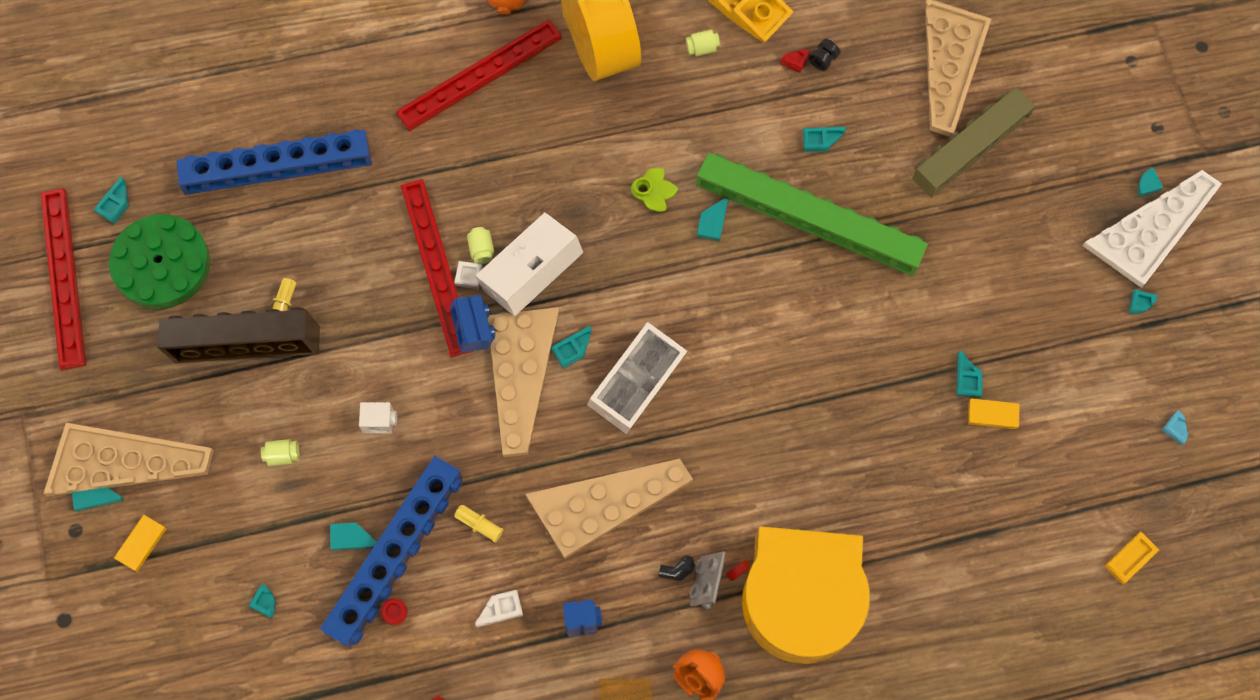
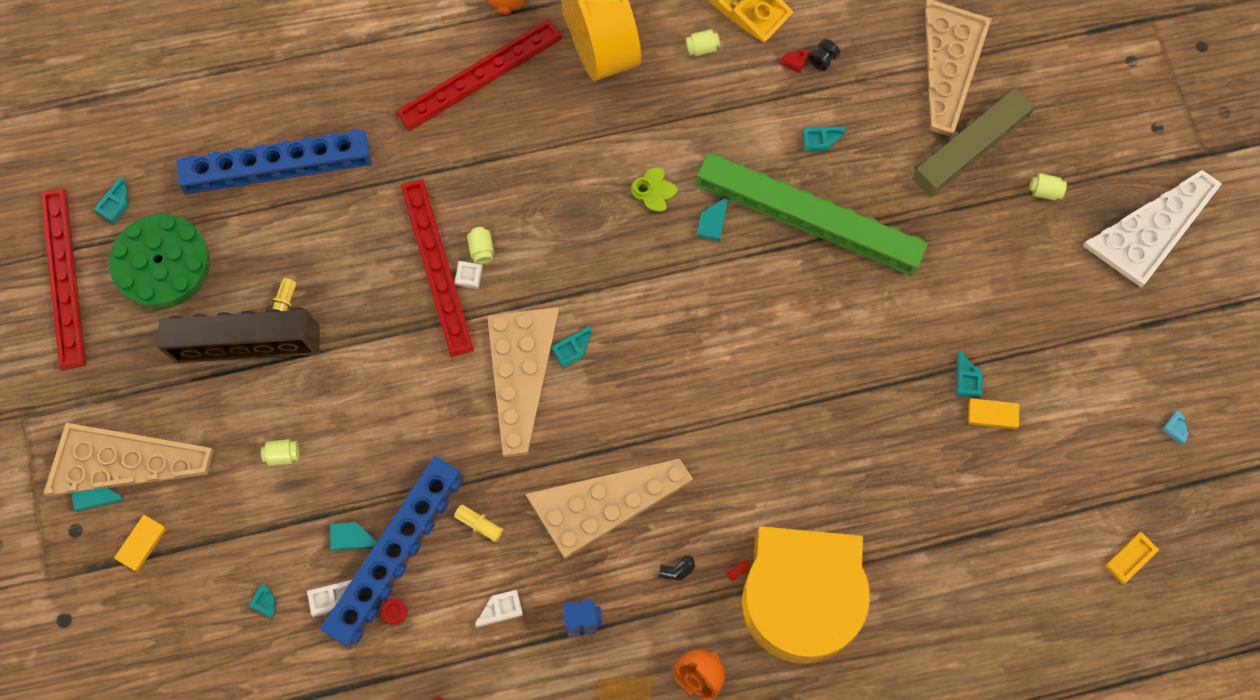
(324, 599): none -> white tile
(377, 417): white brick -> none
(472, 323): blue brick -> none
(529, 264): white brick -> none
(636, 378): clear brick -> none
(707, 580): light grey hinge -> none
(1048, 187): none -> yellowish green brick
(1141, 301): teal tile -> none
(1149, 183): teal tile -> none

